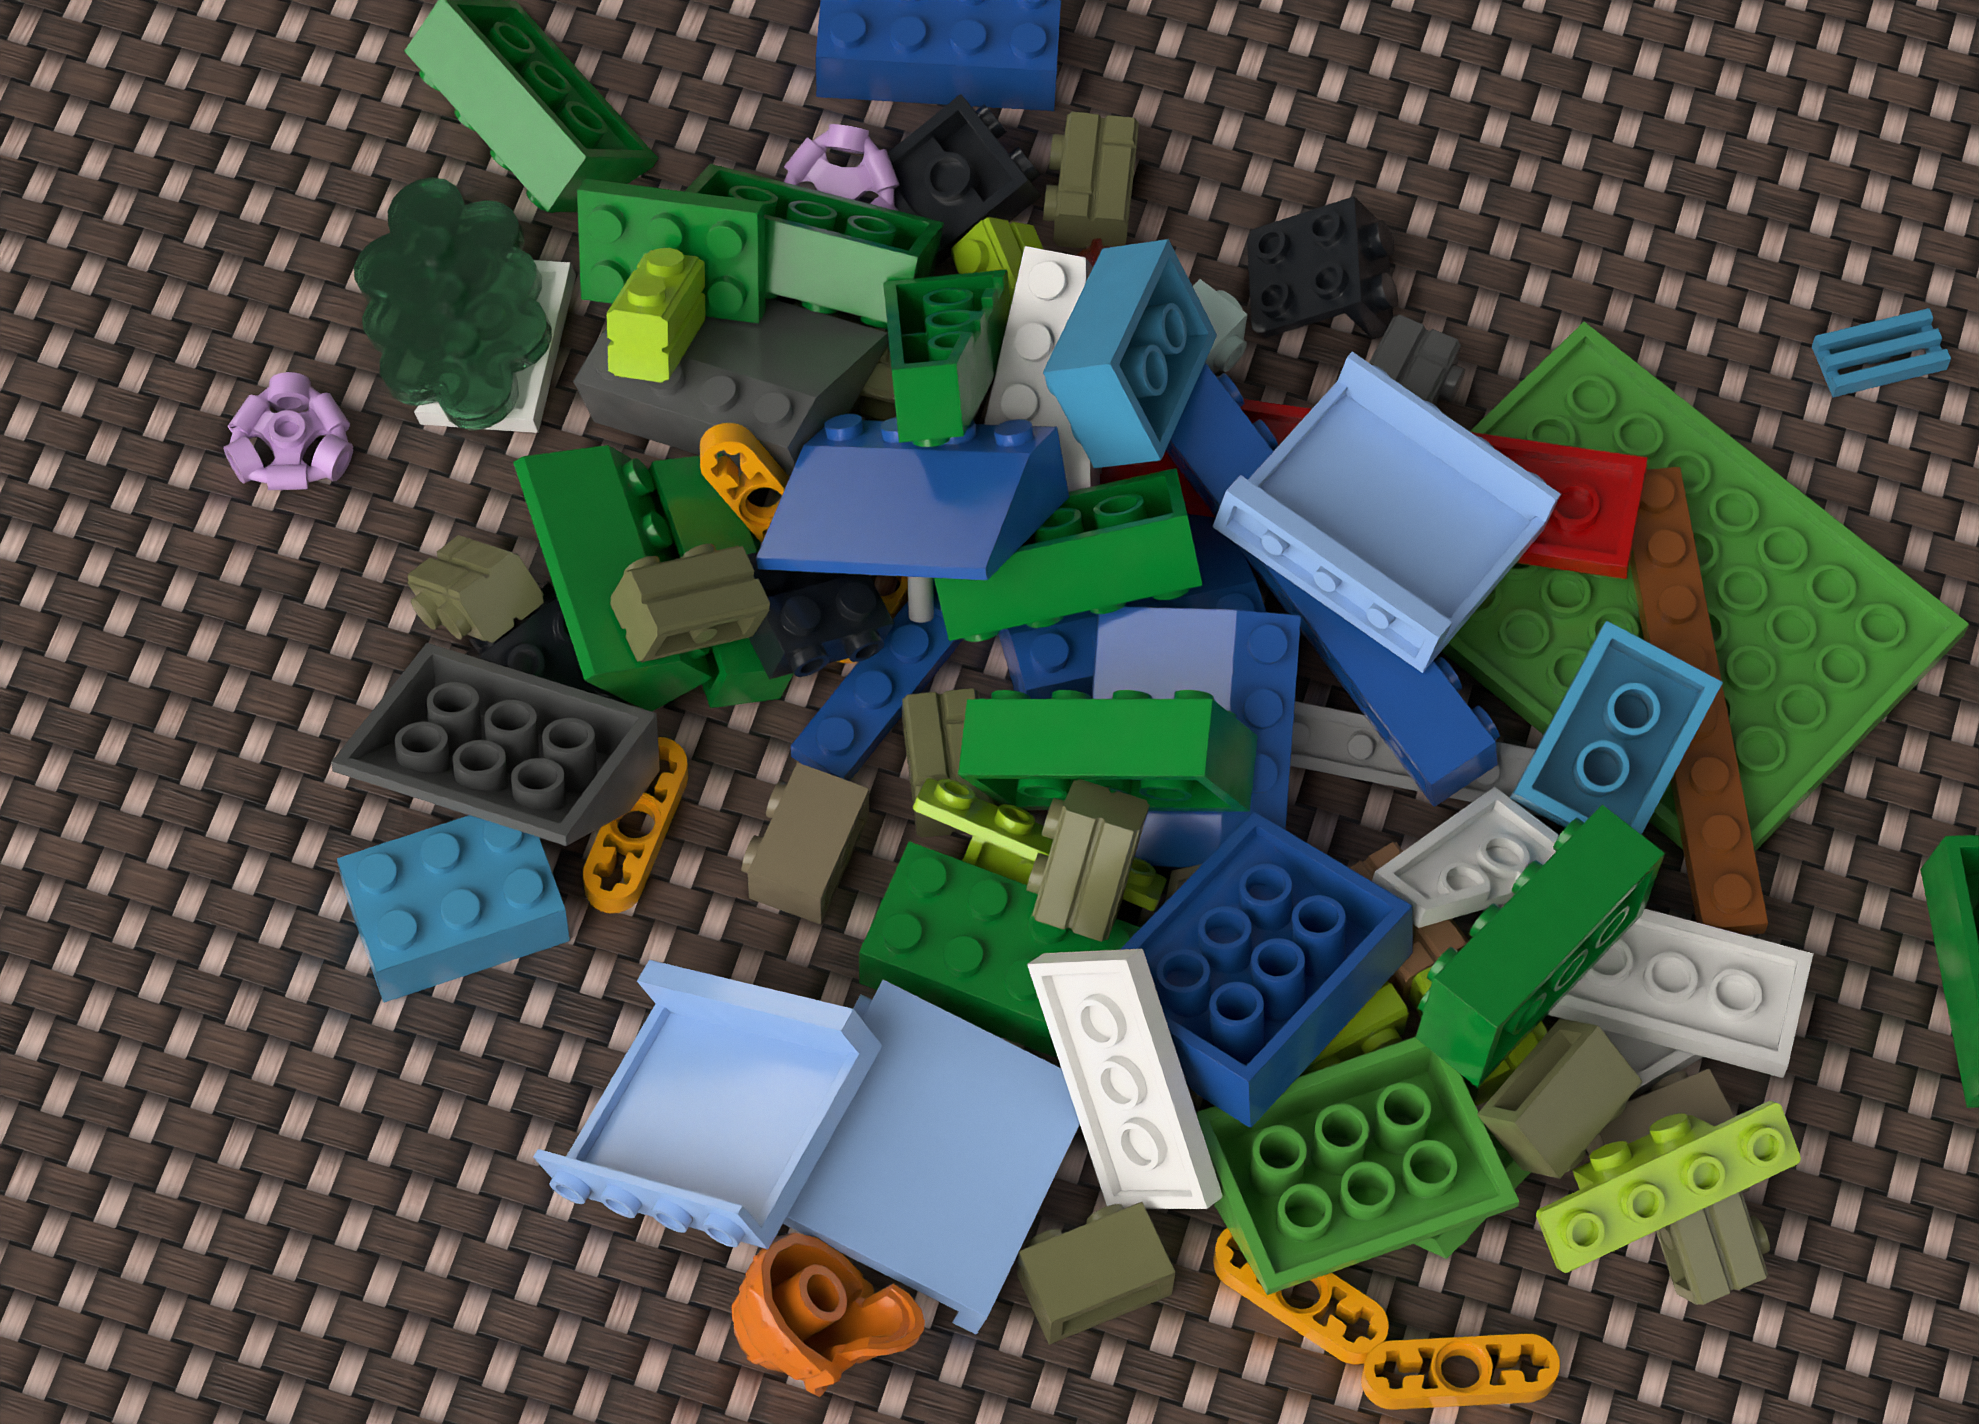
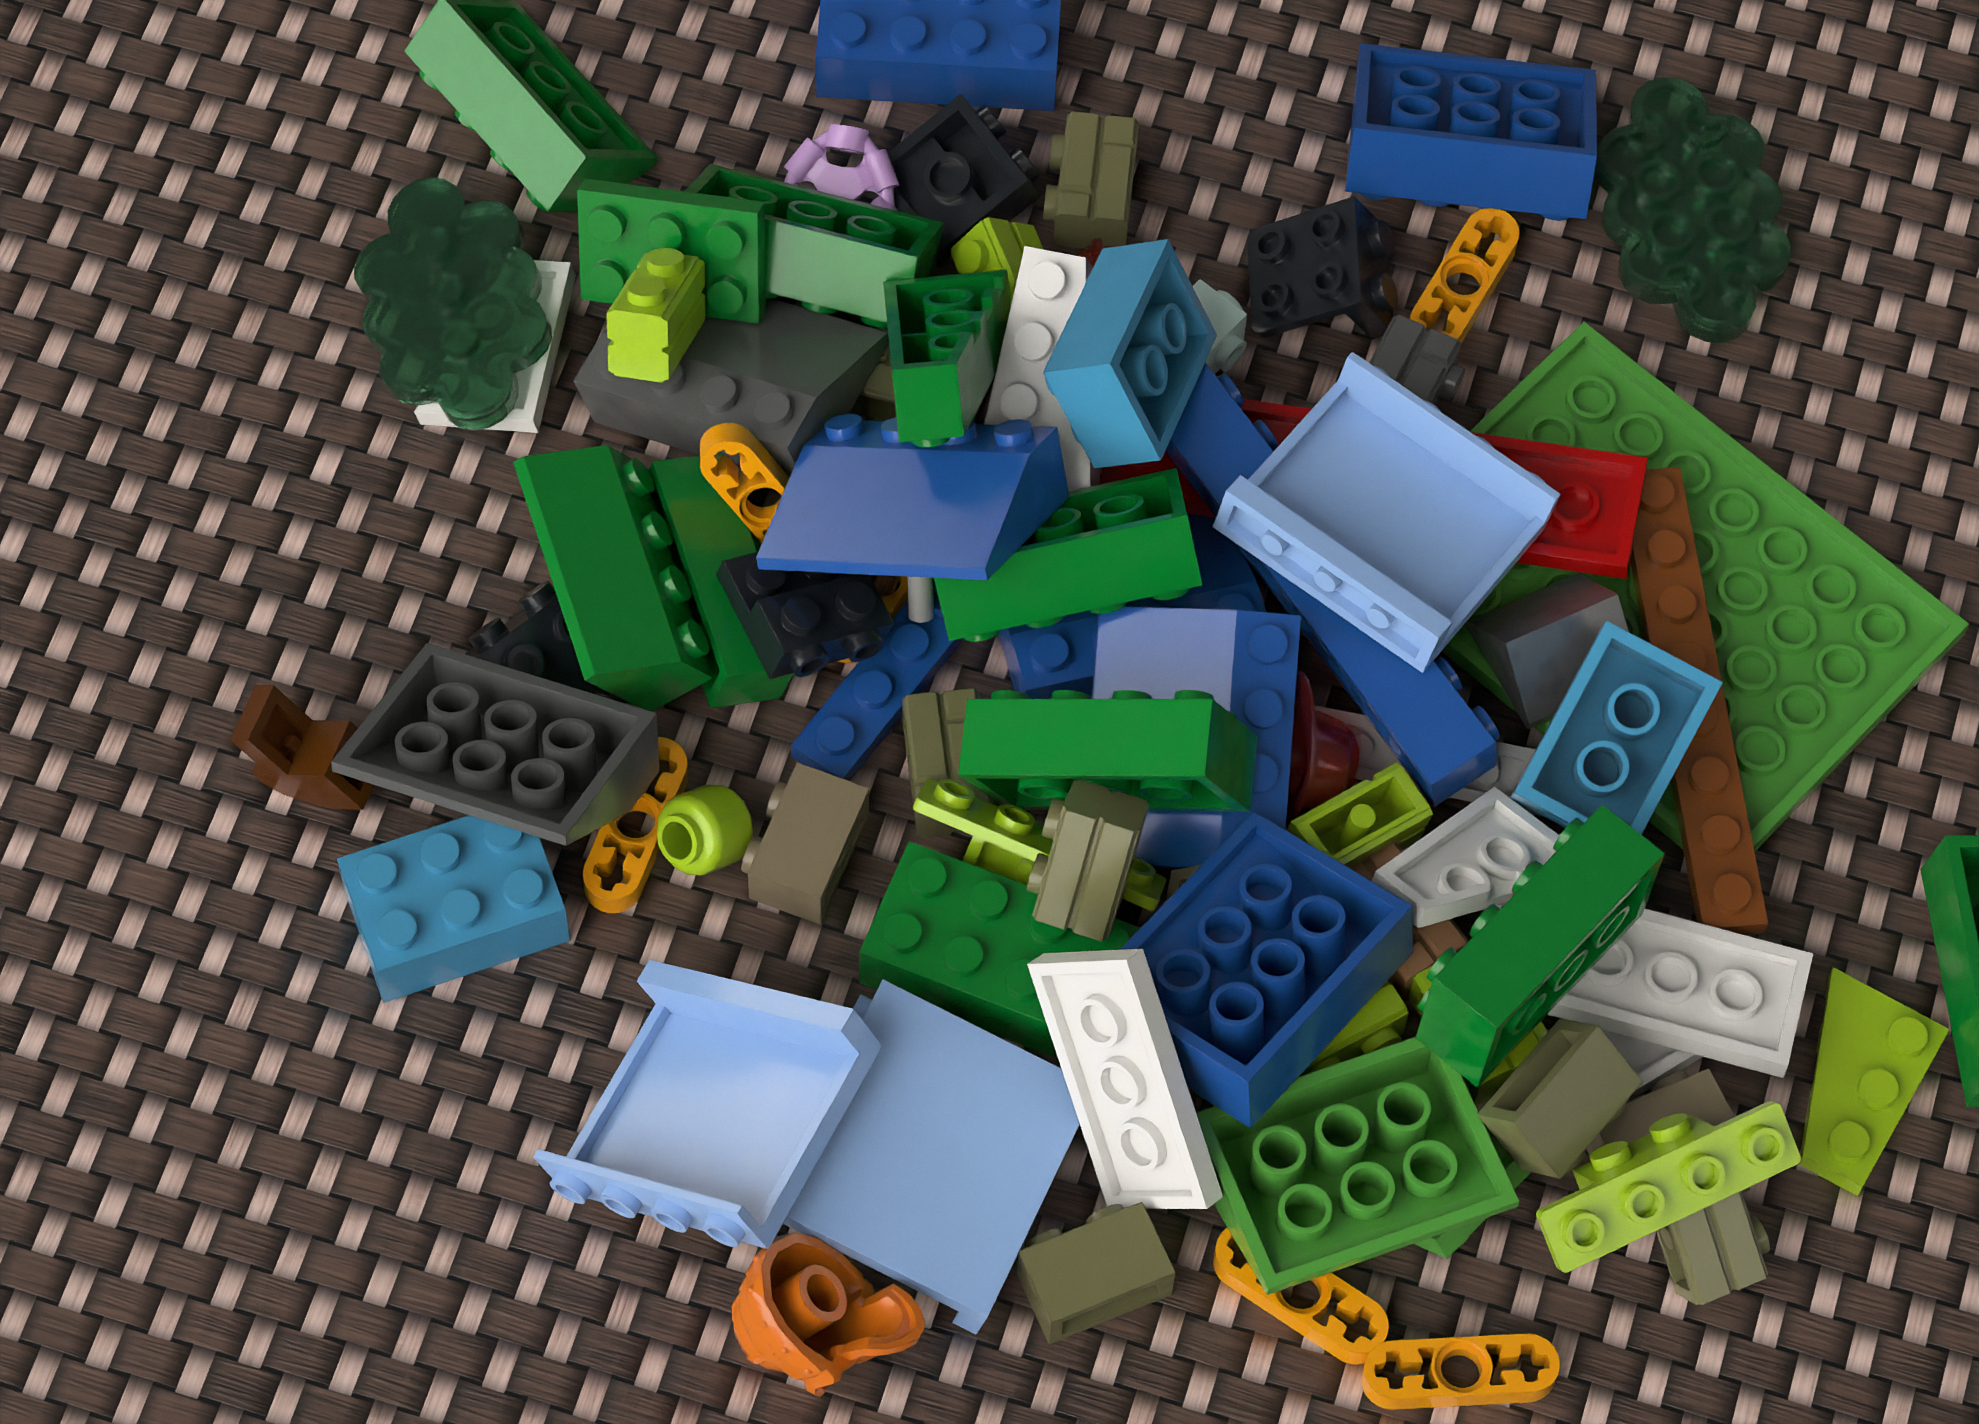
(289, 435): lavender piece -> none
(297, 752): none -> reddish brown brick
(473, 589): olive brick -> none
(689, 601): olive brick -> none
(704, 829): none -> lime head
(1321, 754): none -> clear red piece
(1366, 818): none -> lime brick
(1463, 259): none -> light orange beam
(1473, 132): none -> blue slope
(1542, 641): none -> flat silver slope
(1691, 210): none -> clear green plate
(1863, 1078): none -> lime wing
(1877, 343): dark azure tile -> none

